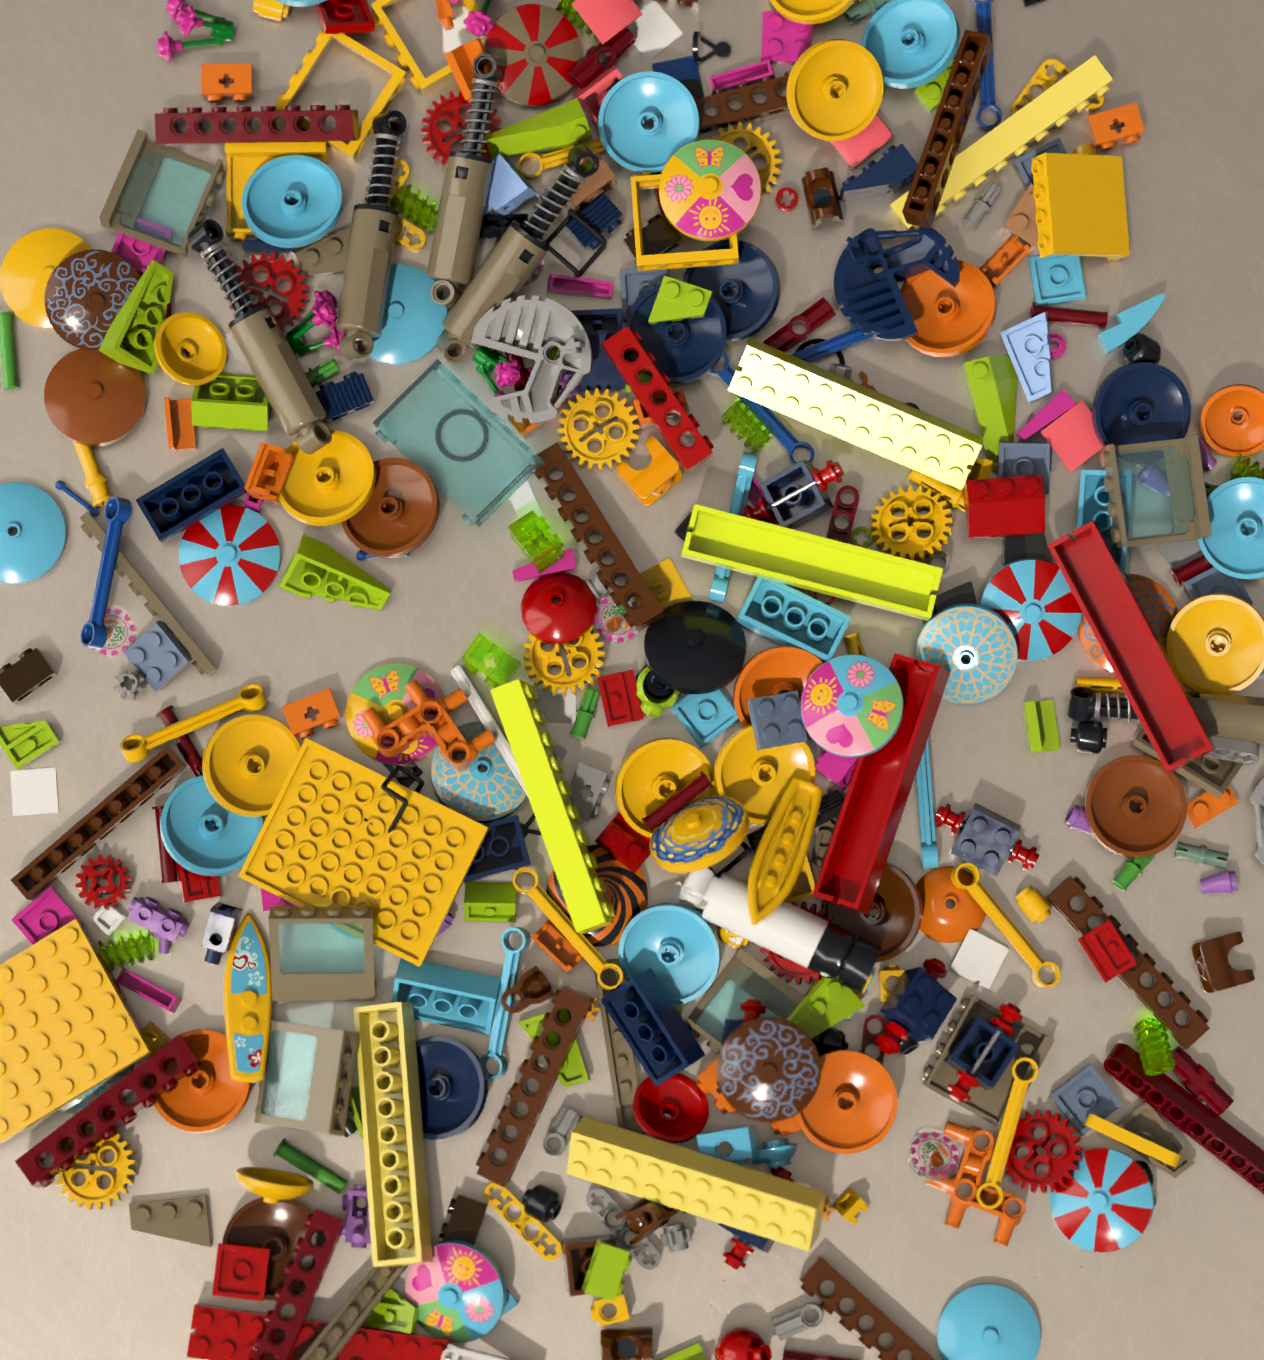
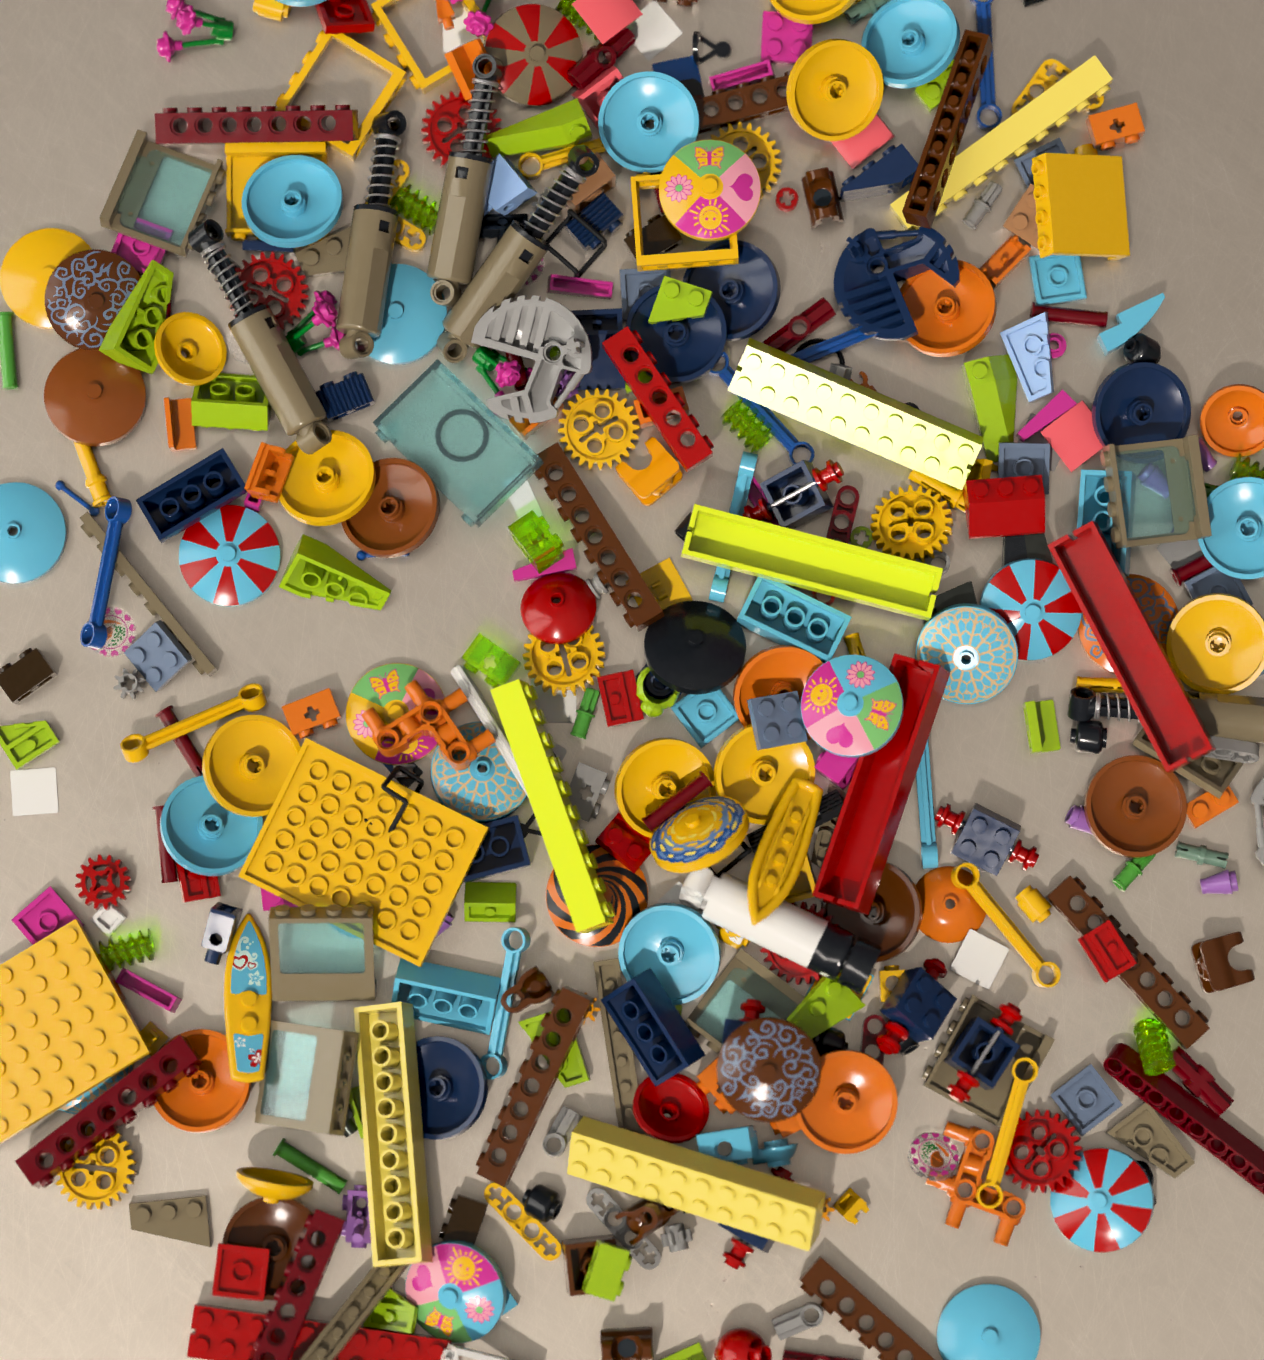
(98, 823): reddish brown brick -> none
(164, 923): medium lavender brick -> none
(215, 76): orange brick -> none
(322, 371): bright green axle -> none
(557, 946): orange hinge -> none
(567, 928): yellow piece -> none
(611, 623): tile -> none
(621, 1315): yellow brick -> none
(1132, 1140): yellow beam -> none

